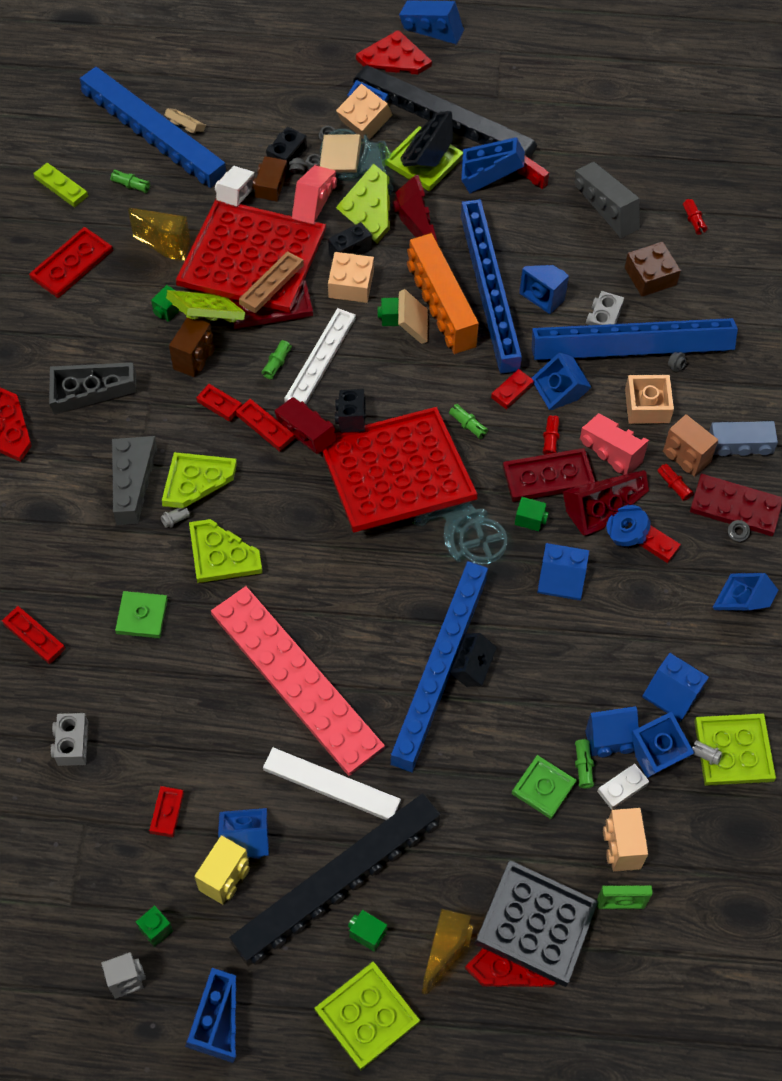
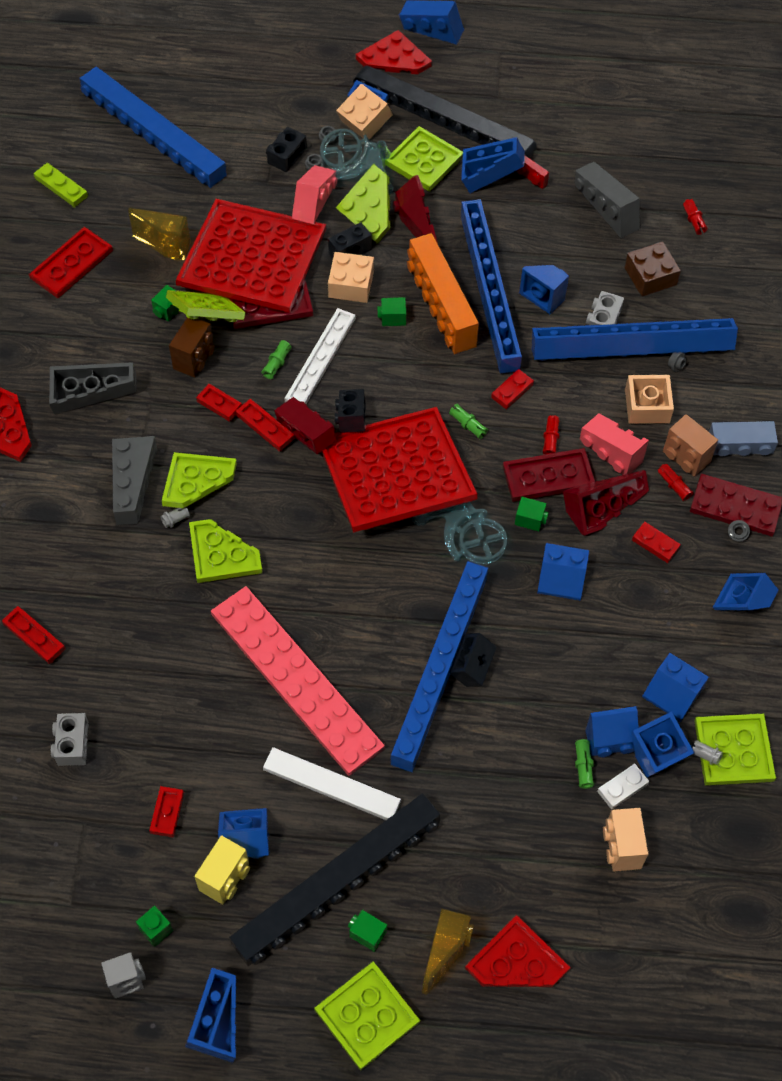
(130, 181): bright green pin -> none
(141, 614): bright green plate -> none
(178, 118): tan plate -> none
(234, 186): white brick -> none
(270, 178): reddish brown brick -> none
(271, 282): medium nougat plate -> none
(297, 166): dark grey plate -> none
(341, 152): tan tile -> none
(413, 316): tan tile -> none
(430, 142): black wedge -> none
(536, 923): plate -> none
(544, 787): bright green plate -> none
(561, 381): blue slope -> none
(624, 897): bright green plate -> none
(636, 533): blue plate -> none

